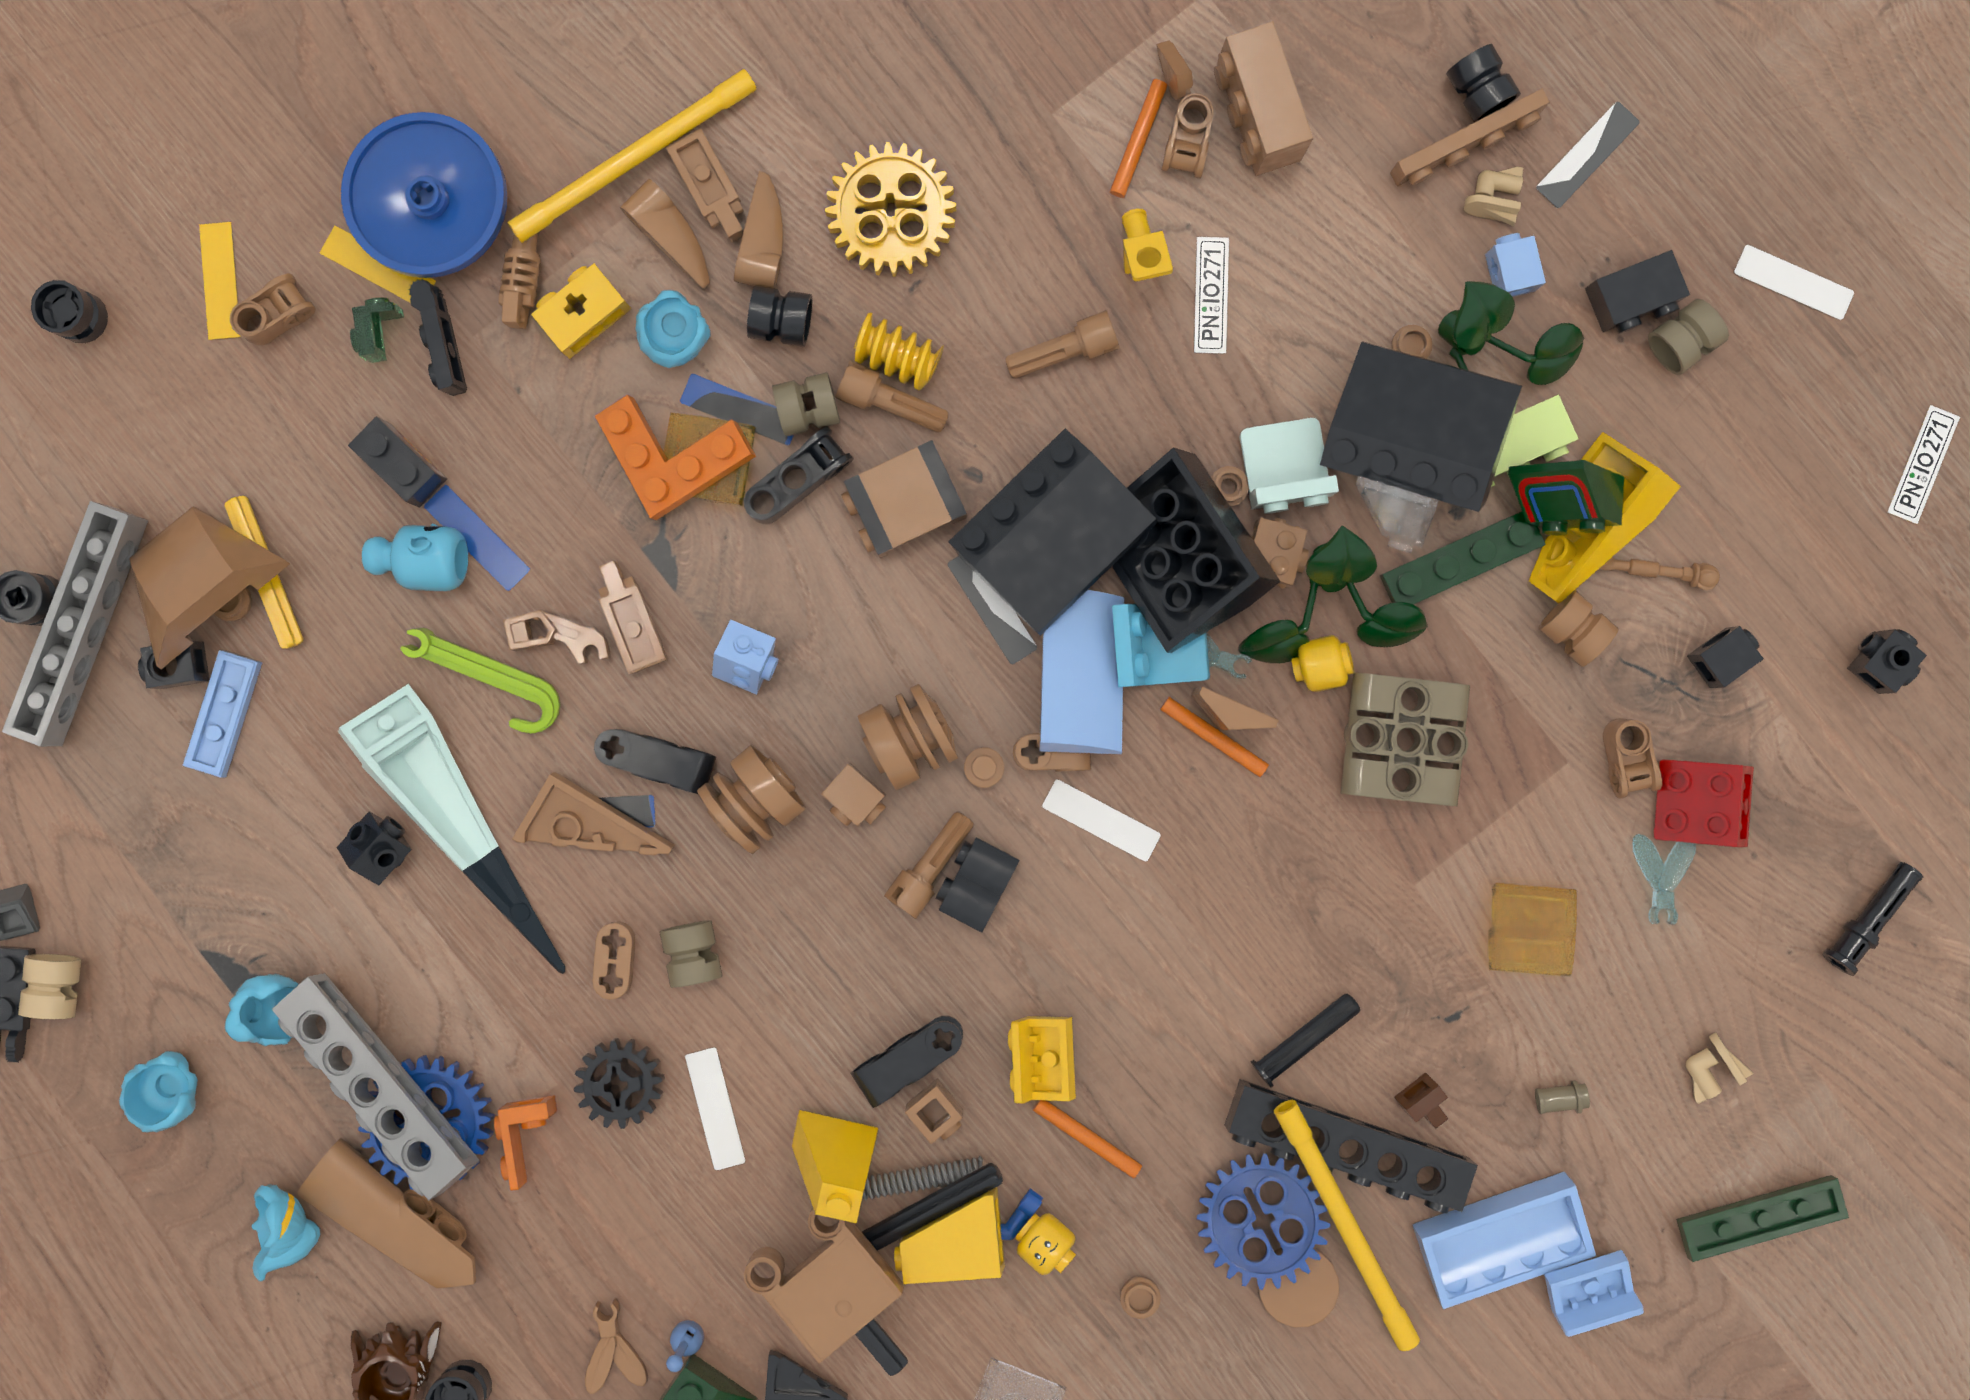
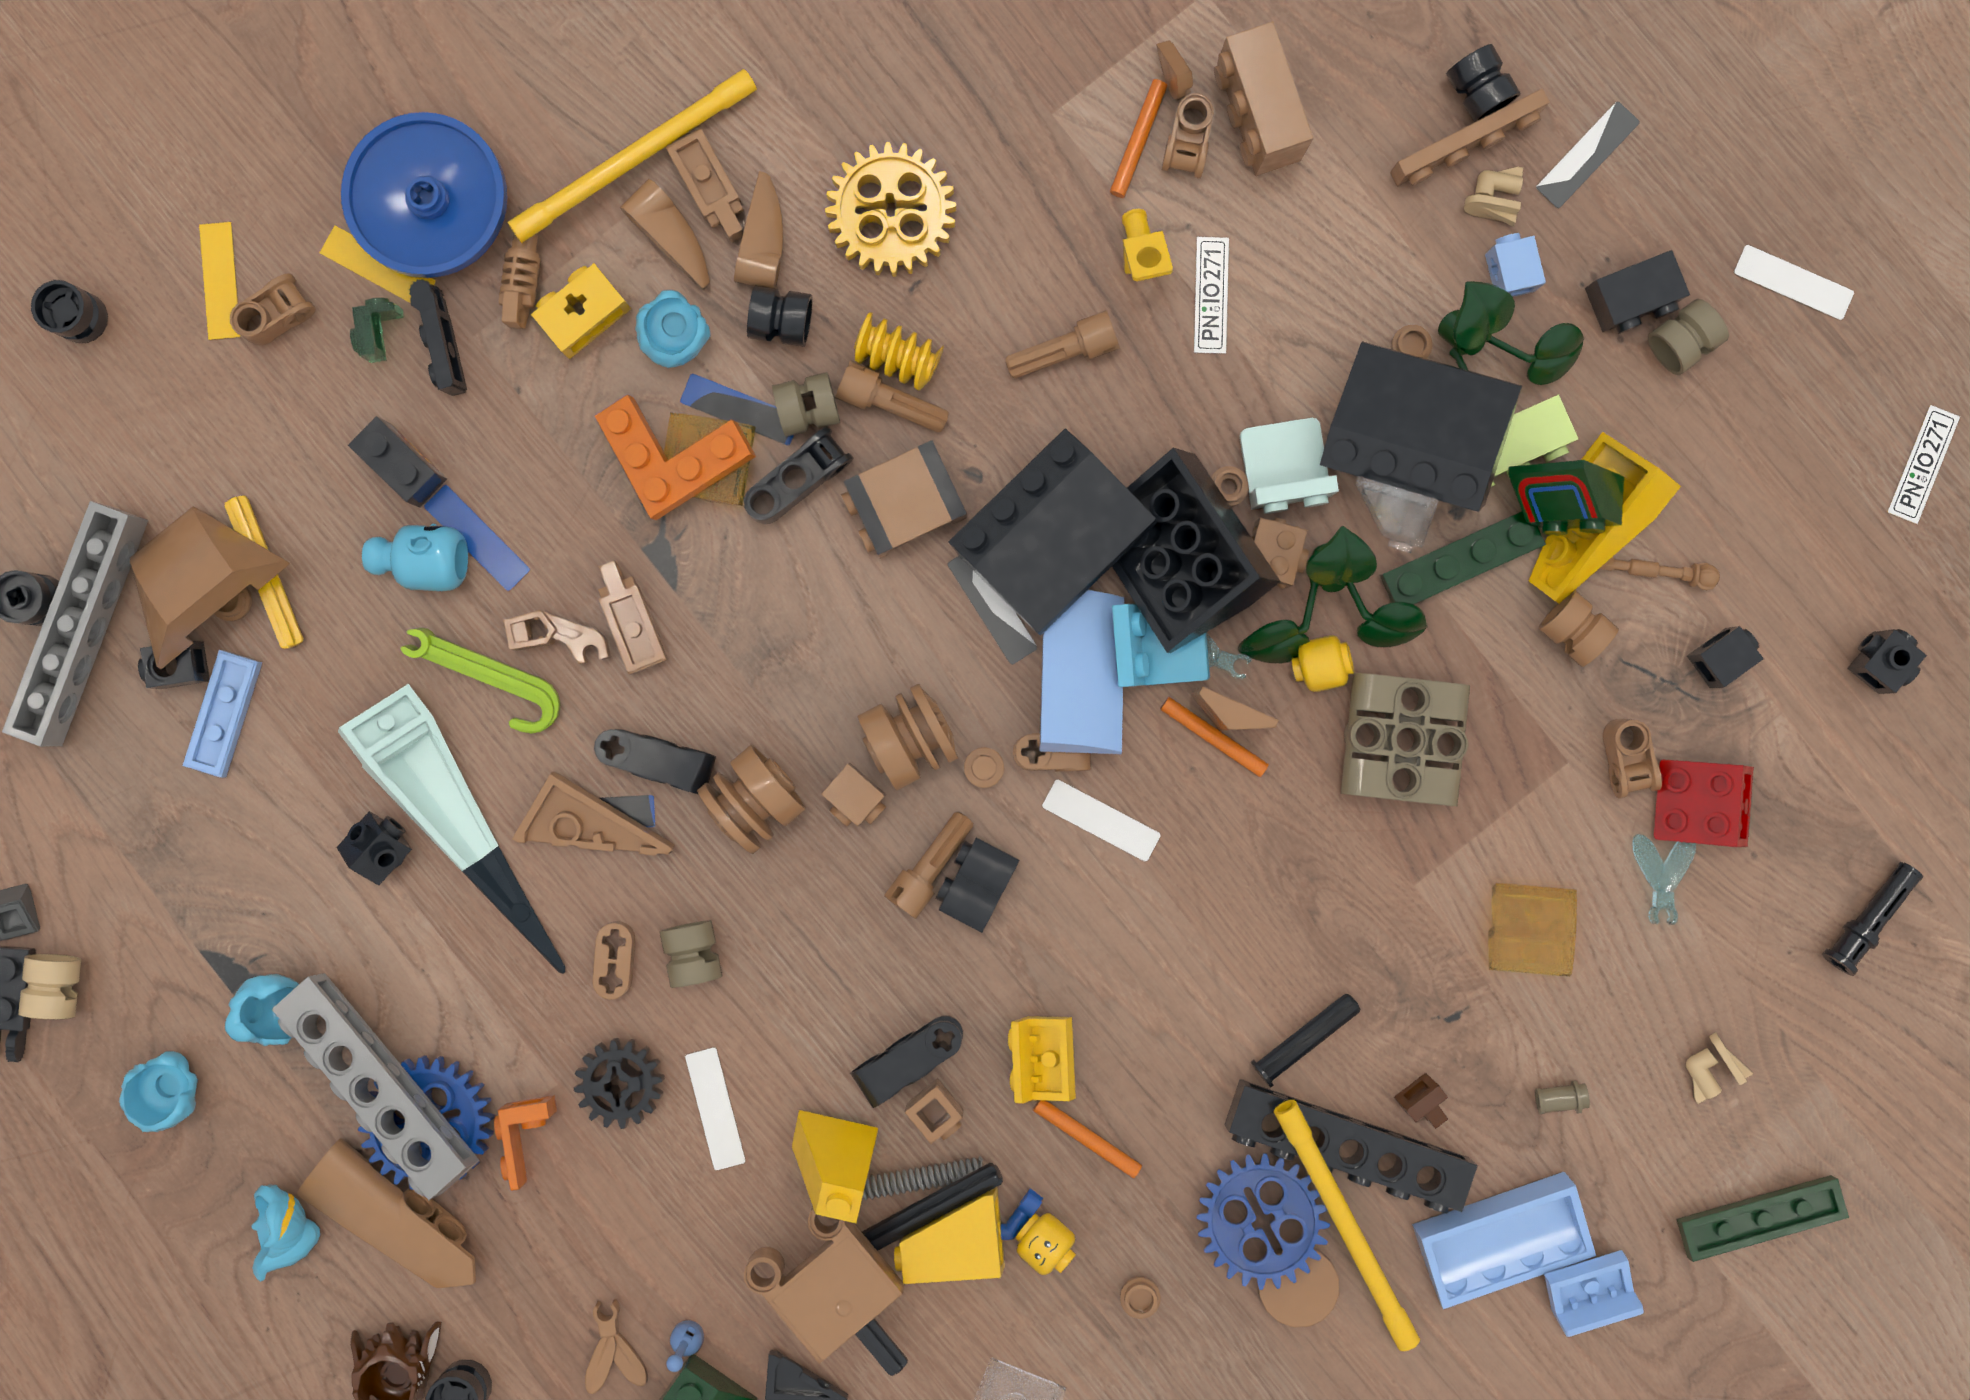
(744, 657): light blue head -> none

